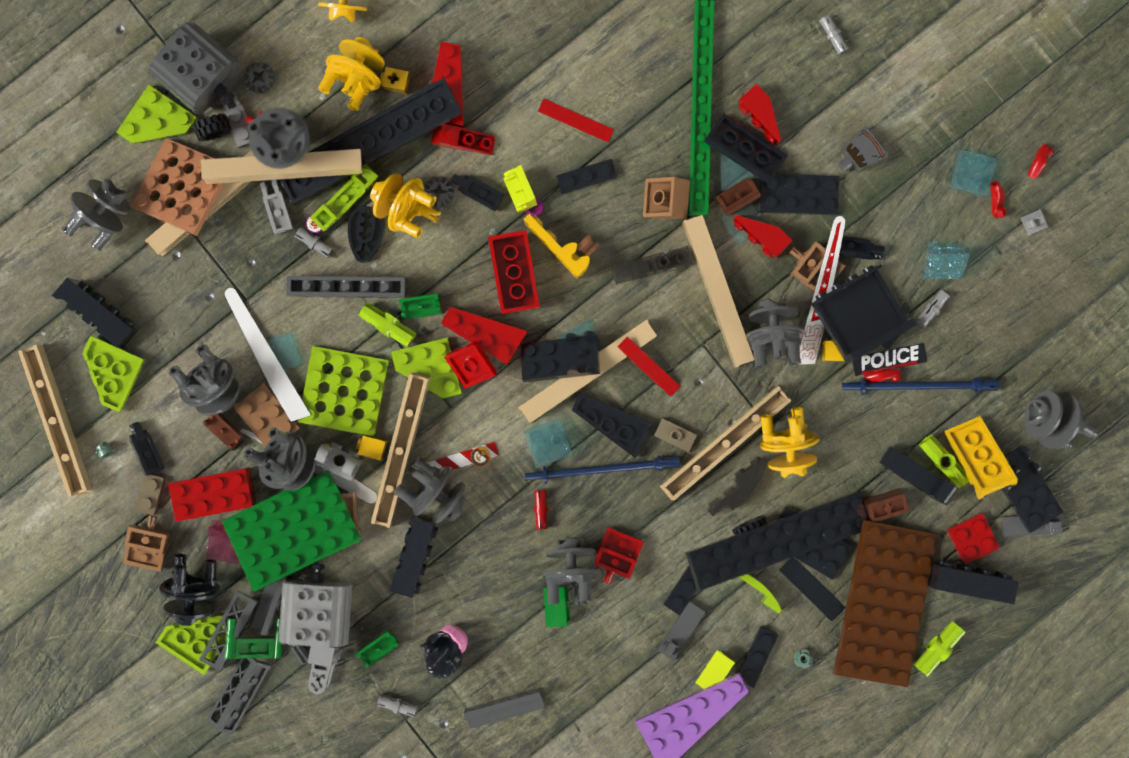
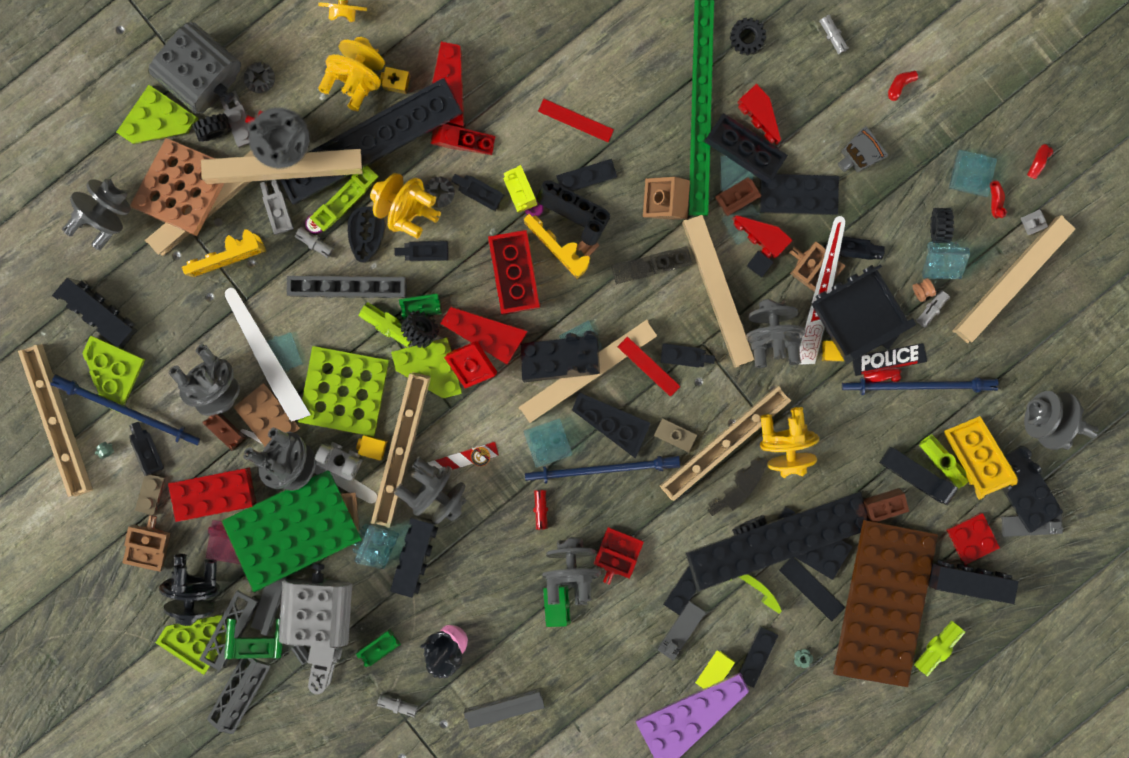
(72, 387): none -> dark blue bar
(235, 251): none -> yellow hinge
(376, 546): none -> clear light blue plate
(414, 334): none -> black tyre
(423, 251): none -> black hinge
(576, 209): none -> black beam
(685, 356): none -> black hinge
(752, 25): none -> black tyre
(759, 264): none -> black tile
(899, 82): none -> red arm
(924, 290): none -> nougat wheel
(942, 225): none -> black tyre
(1014, 279): none -> tan tile

